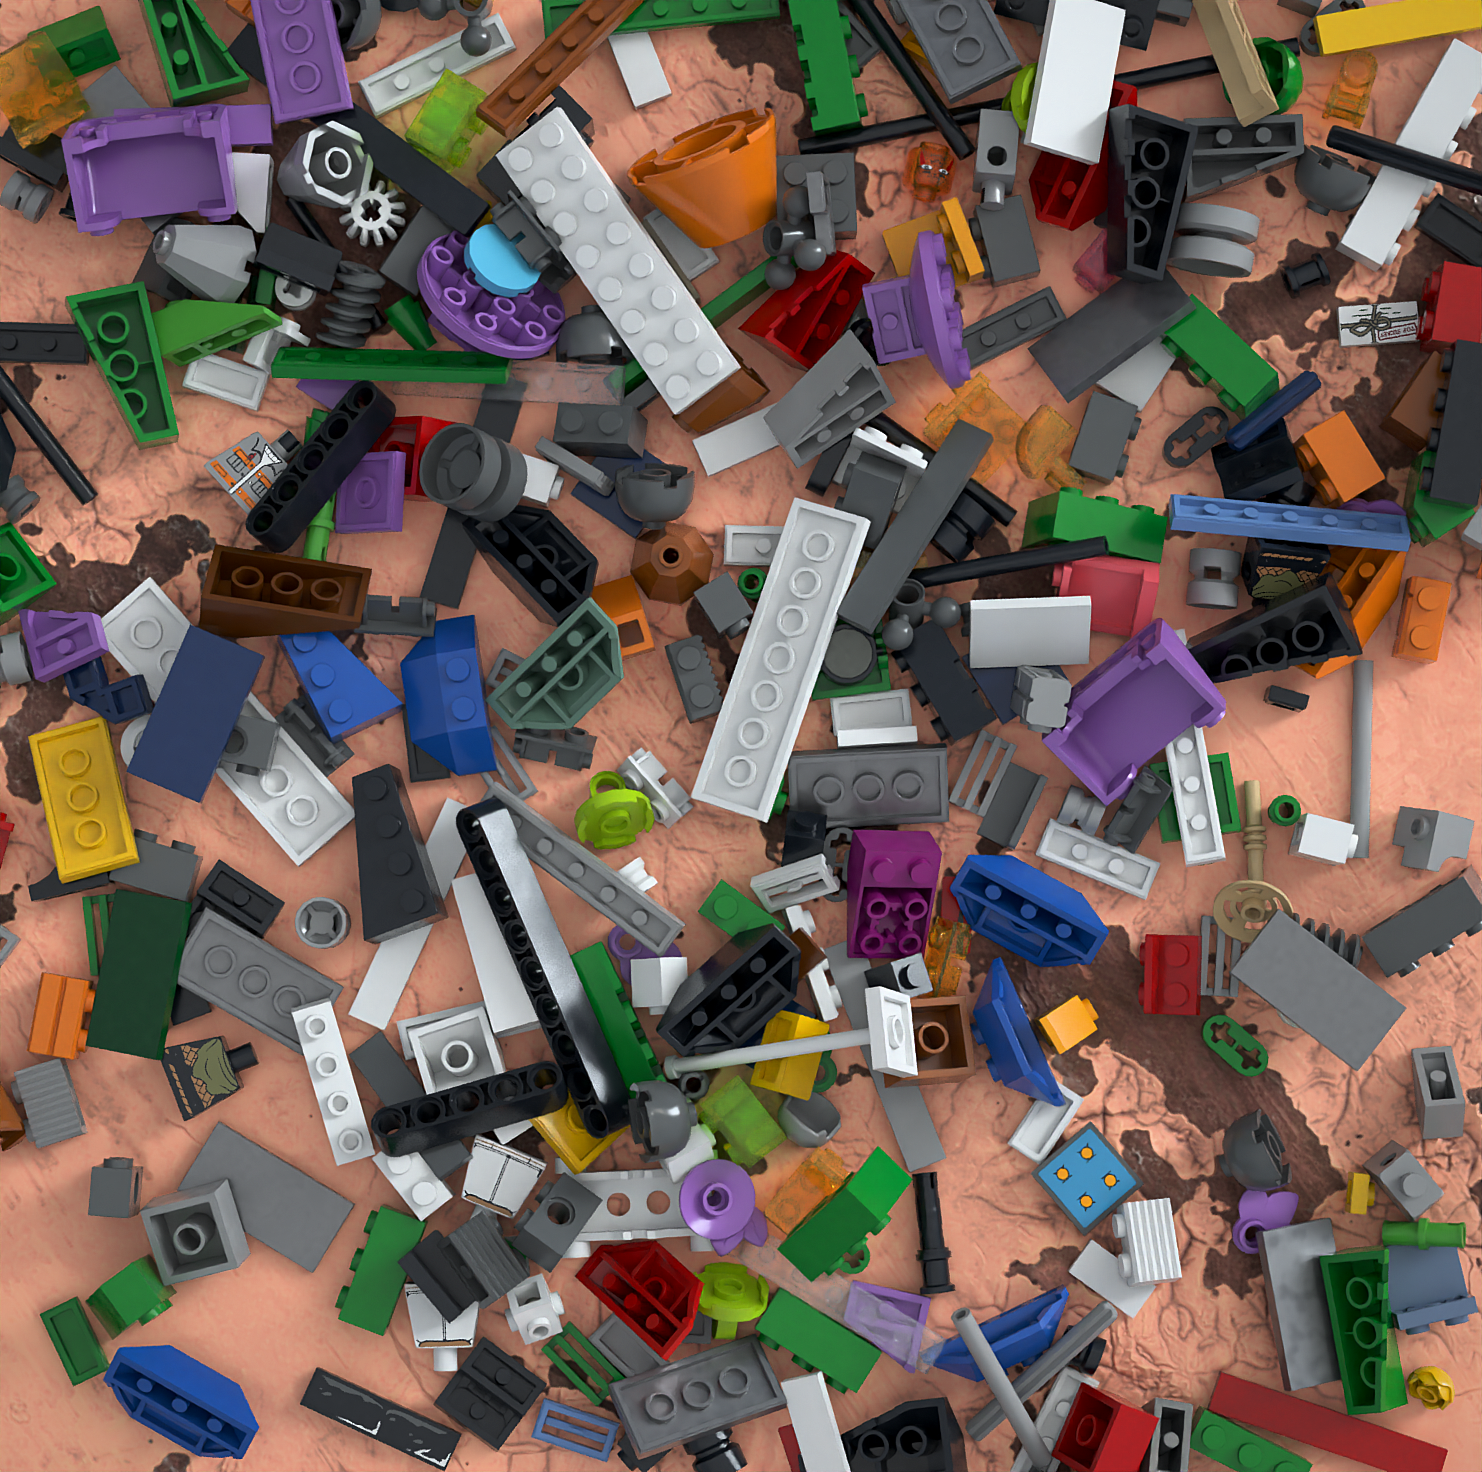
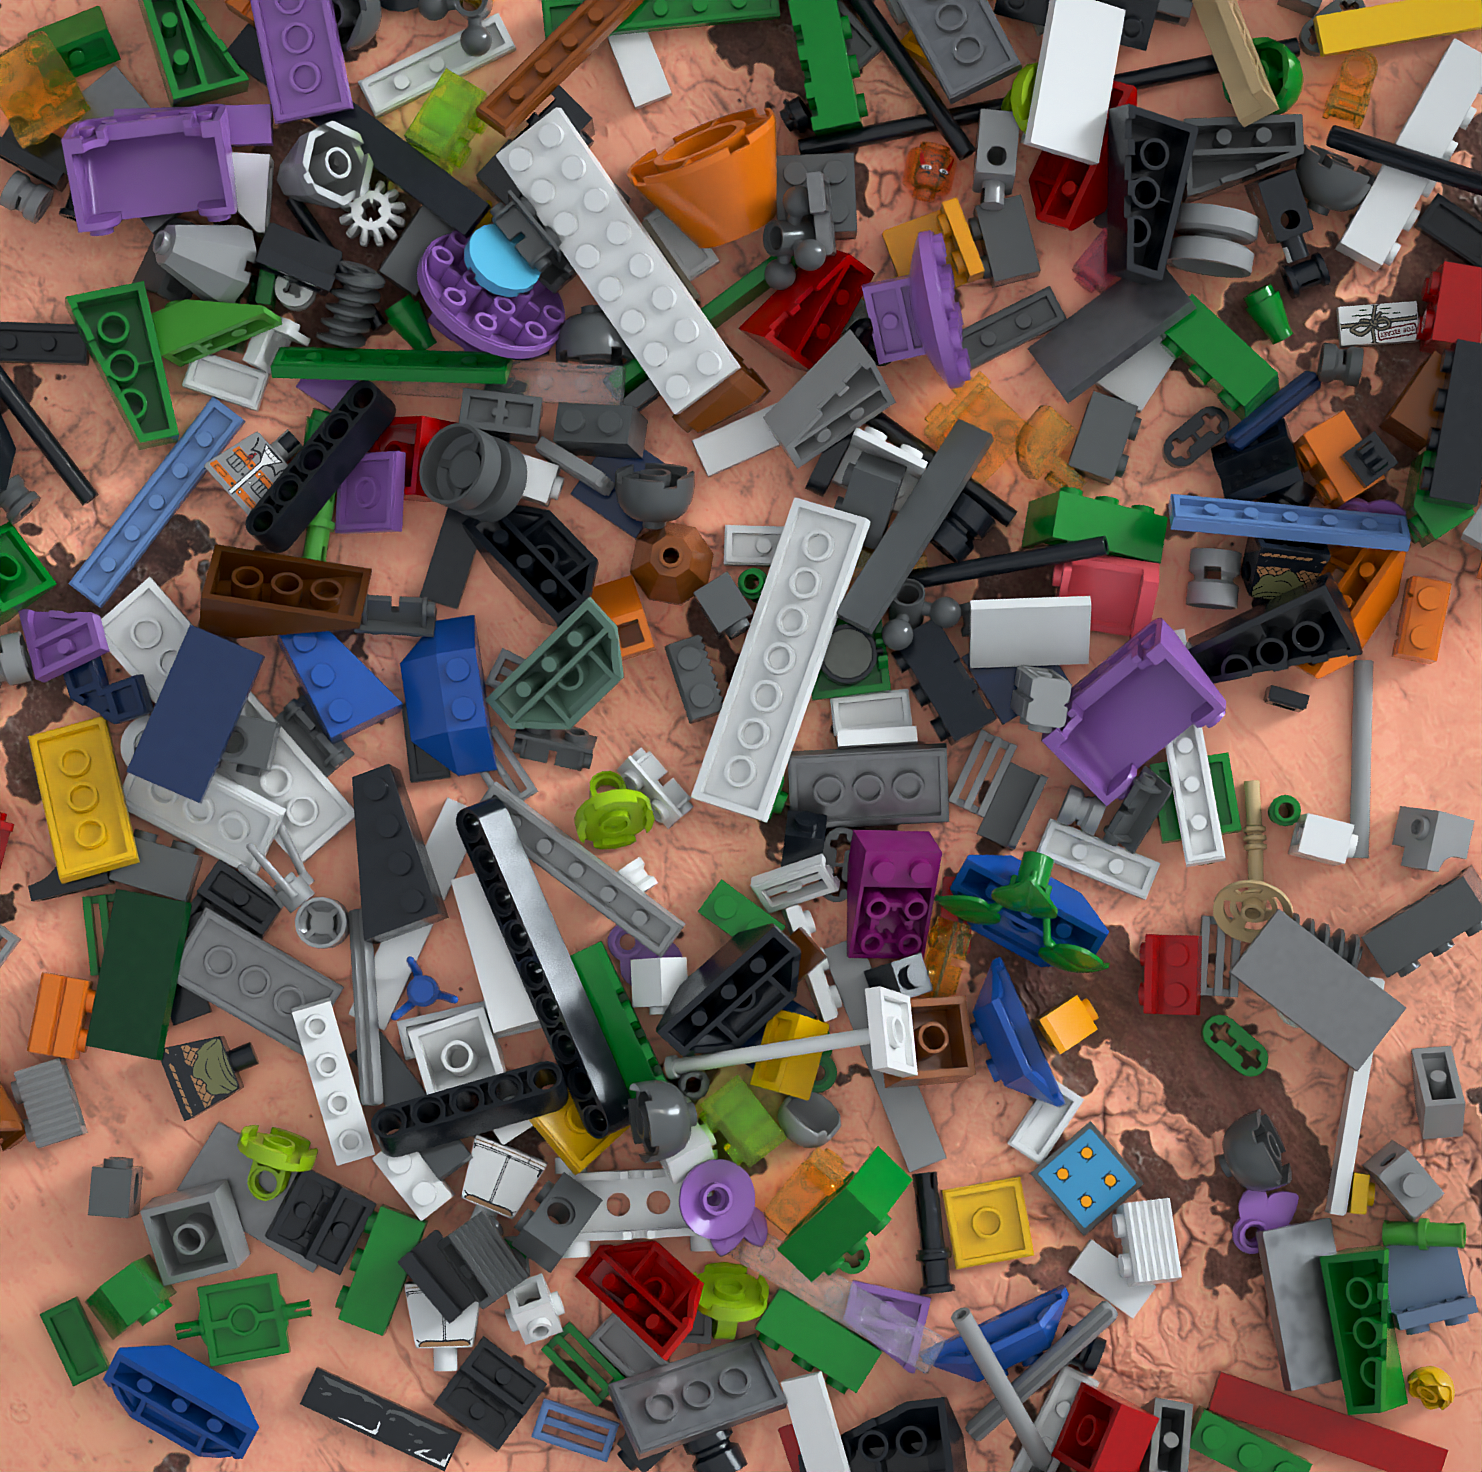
(156, 502): none -> medium blue tile
(219, 826): none -> white tile
(243, 1319): none -> green plate
(277, 1153): none -> lime tile
(290, 890): none -> light grey plant
(320, 1220): none -> black slope
(365, 1013): none -> light grey axle
(421, 991): none -> blue plant
(503, 414): none -> dark grey hinge
(796, 115): none -> black plate
(987, 1222): none -> yellow tile
(1028, 894): none -> green plant
(1268, 312): none -> green cone
(1272, 198): none -> black torso
(1340, 364): none -> dark grey wheel
(1348, 1134): none -> white tile
(1369, 459): none -> black tile

